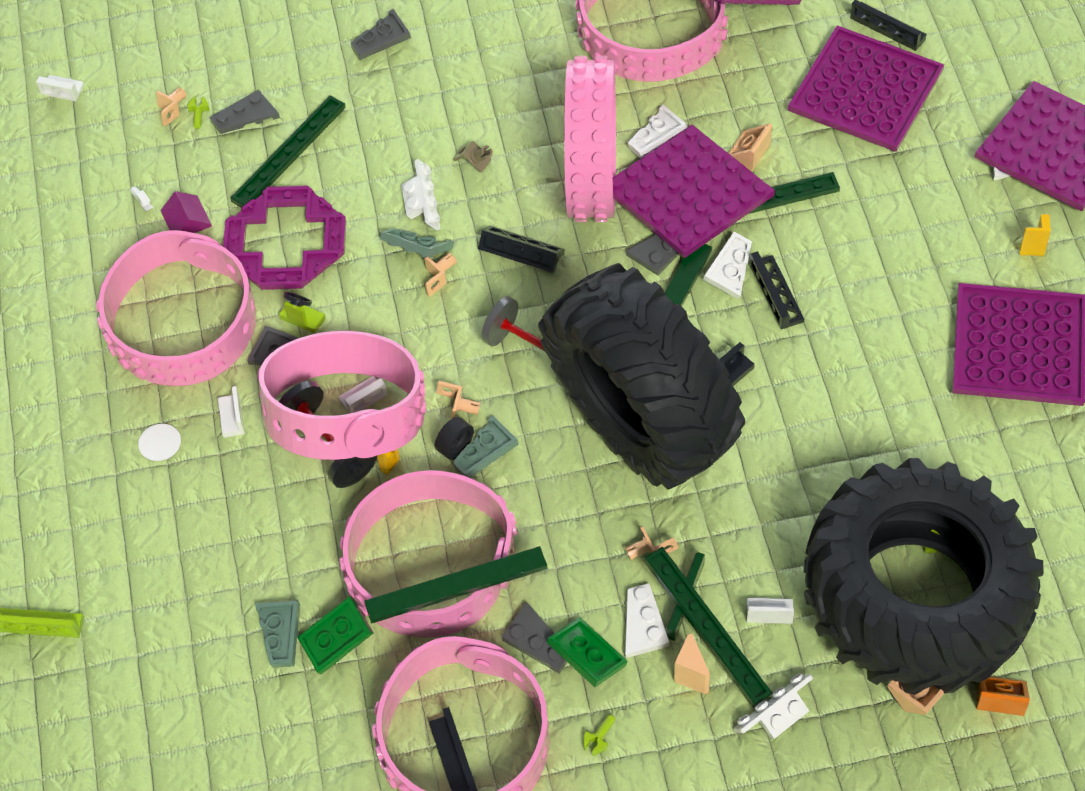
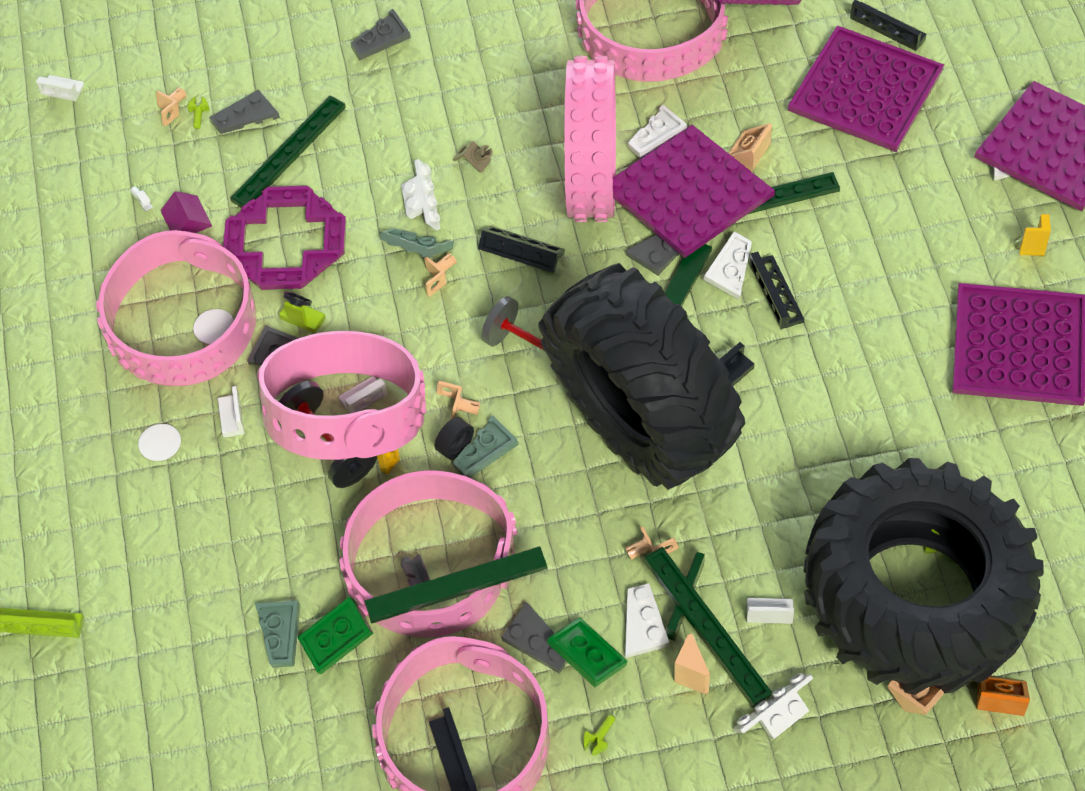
(212, 325): none -> white piece
(415, 570): none -> dark grey hinge

